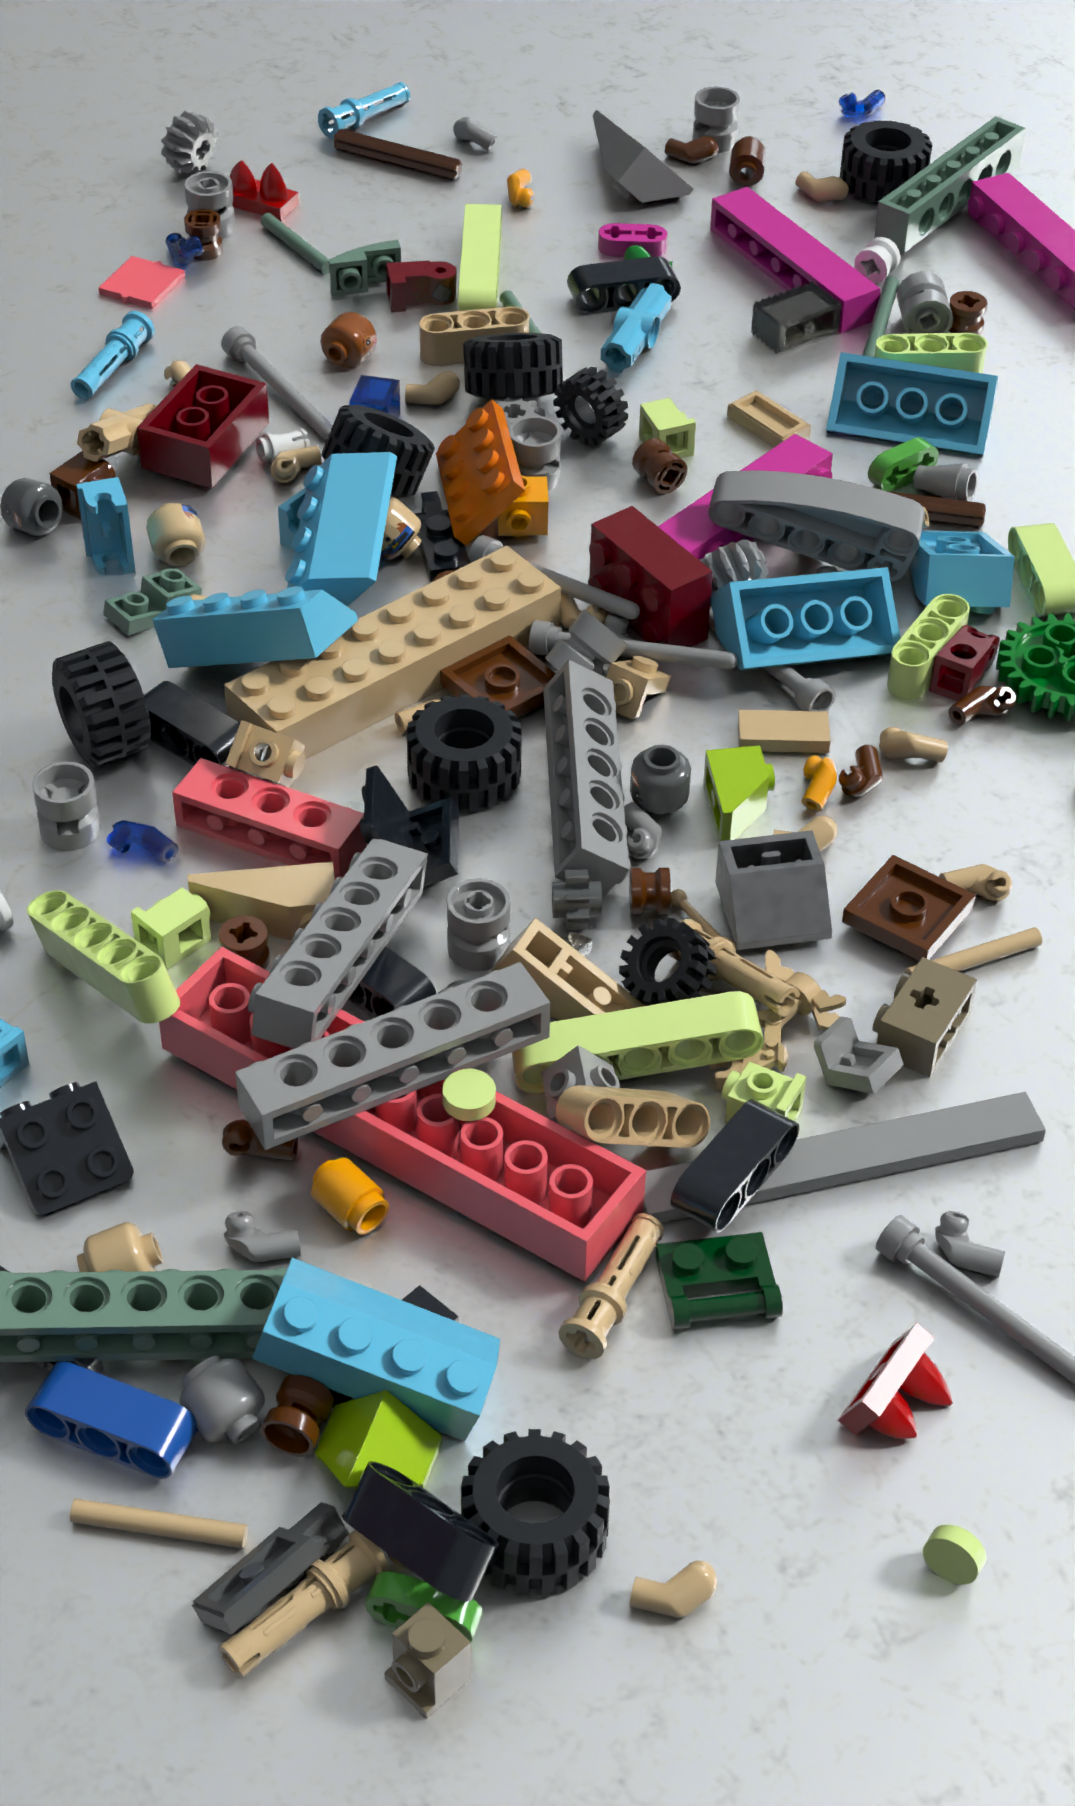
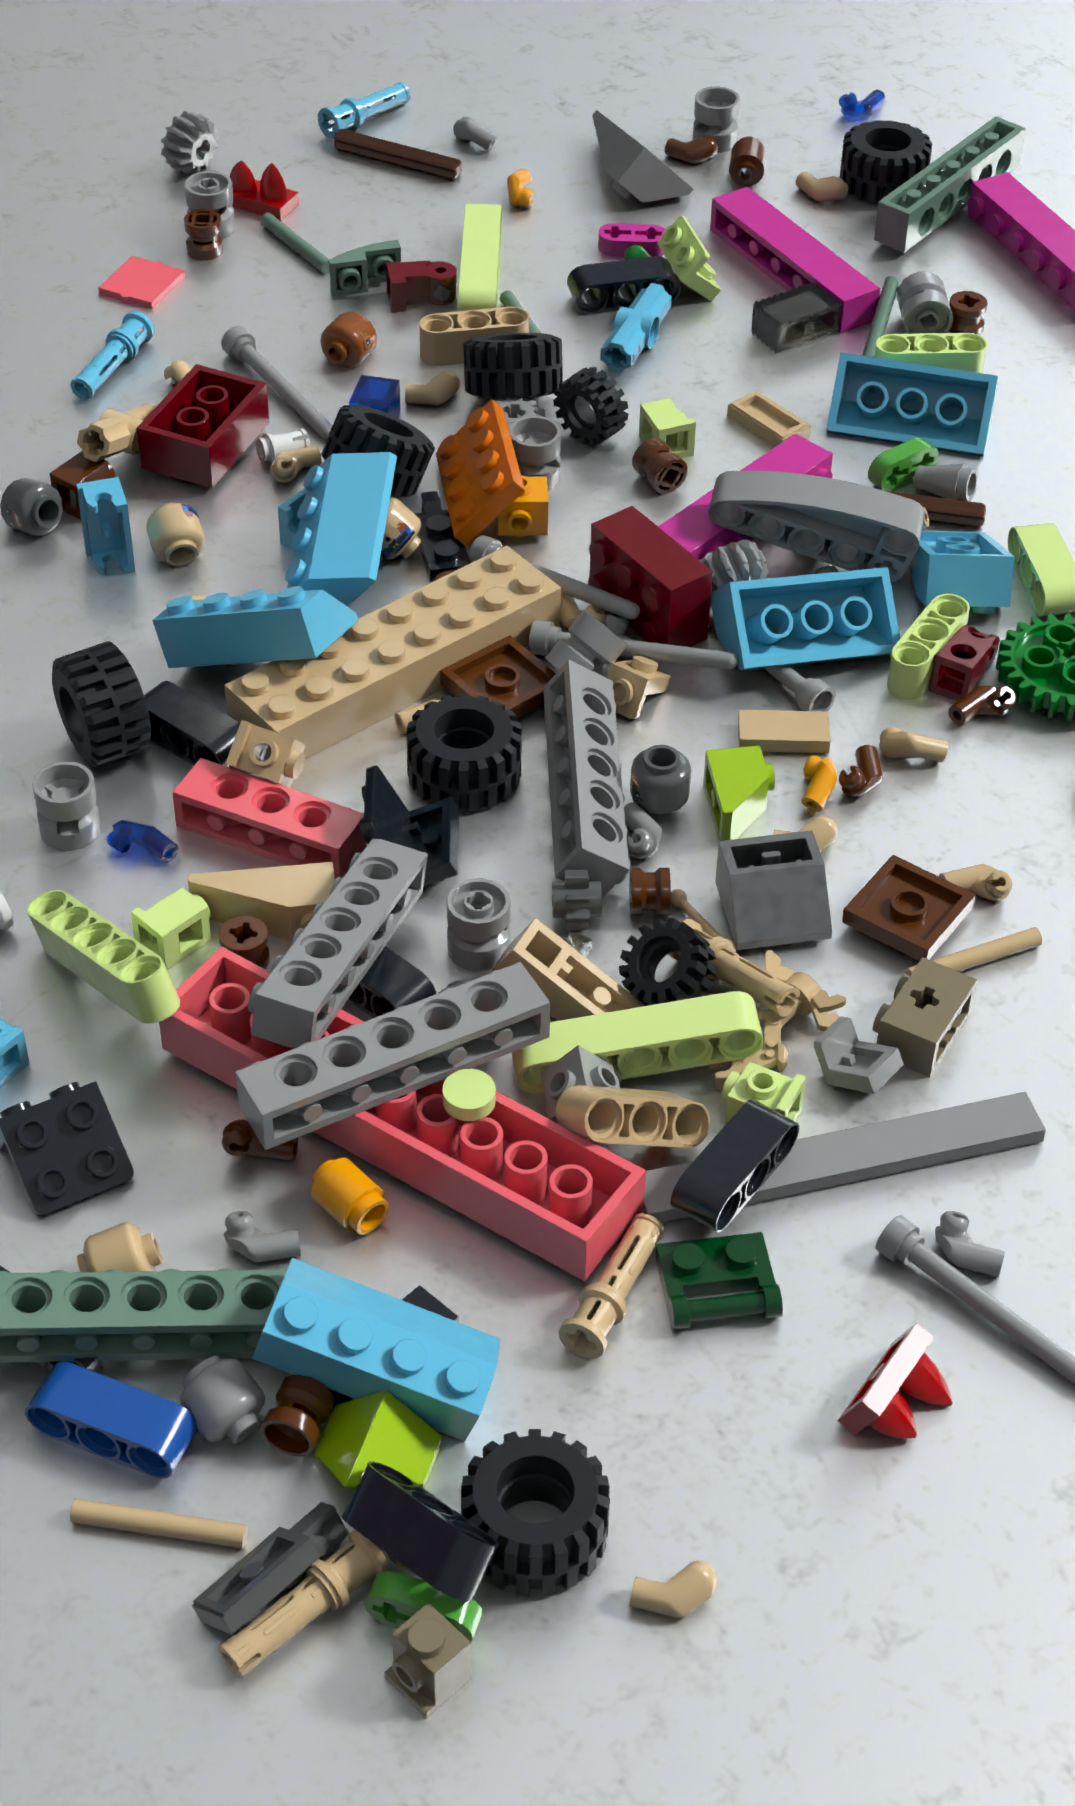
(136, 610): sand green slope -> none
(183, 249): clear blue arm -> none
(689, 258): none -> yellowish green bracket
(886, 257): wheel -> none
(954, 1554): yellowish green tile -> none

